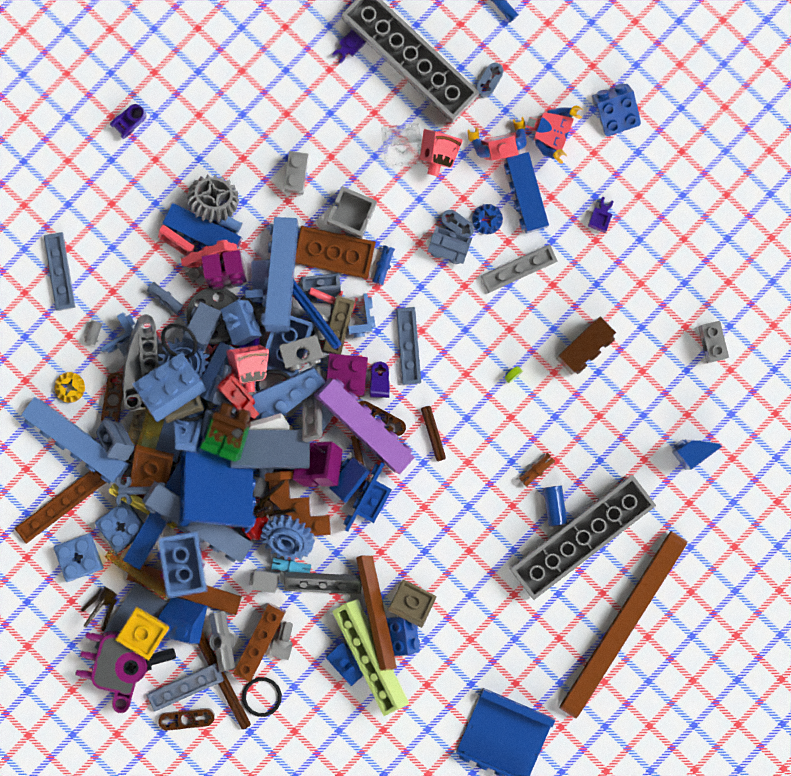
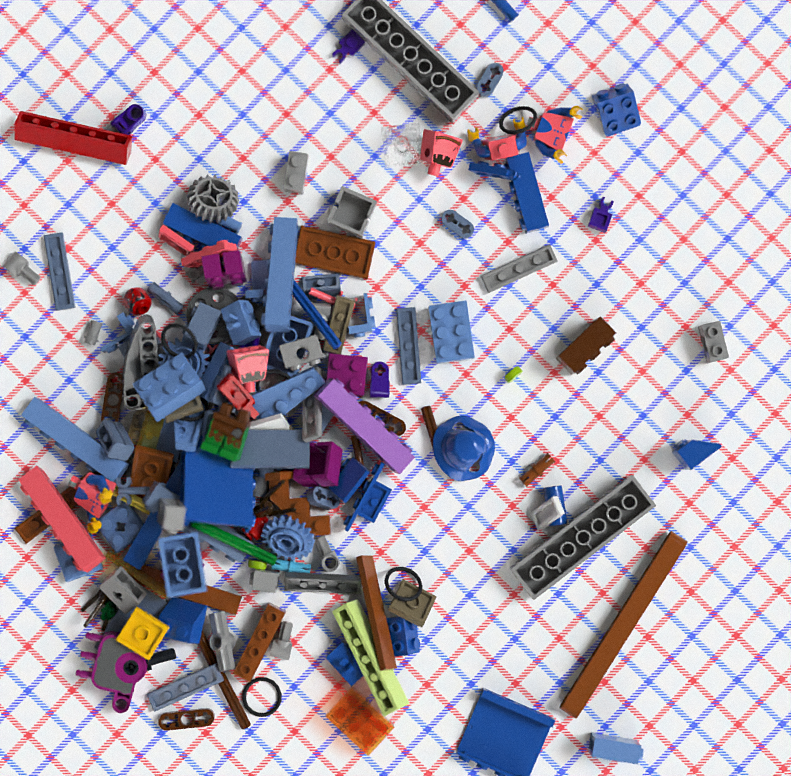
(19, 266): none -> light grey axle
(62, 519): none -> coral brick
(73, 137): none -> red brick
(77, 383): yellow gear -> none
(94, 496): none -> torso
(108, 611): none -> dark green plant
(123, 590): none -> light grey brick
(137, 301): none -> red head
(171, 515): none -> light grey brick
(235, 542): none -> green axle
(257, 564): none -> lime tile
(323, 494): none -> sand blue beam
(326, 552): none -> light grey axle
(360, 720): none -> clear orange brick
(383, 265): blue pin -> none
(411, 572): none -> black piece
(449, 245): sand blue brick -> none
(451, 332): none -> medium blue brick
(460, 449): none -> blue piece
(483, 227): blue gear -> none
(496, 171): none -> blue hinge
(520, 130): none -> black piece
(547, 513): none -> white tile
(615, 748): none -> medium blue brick

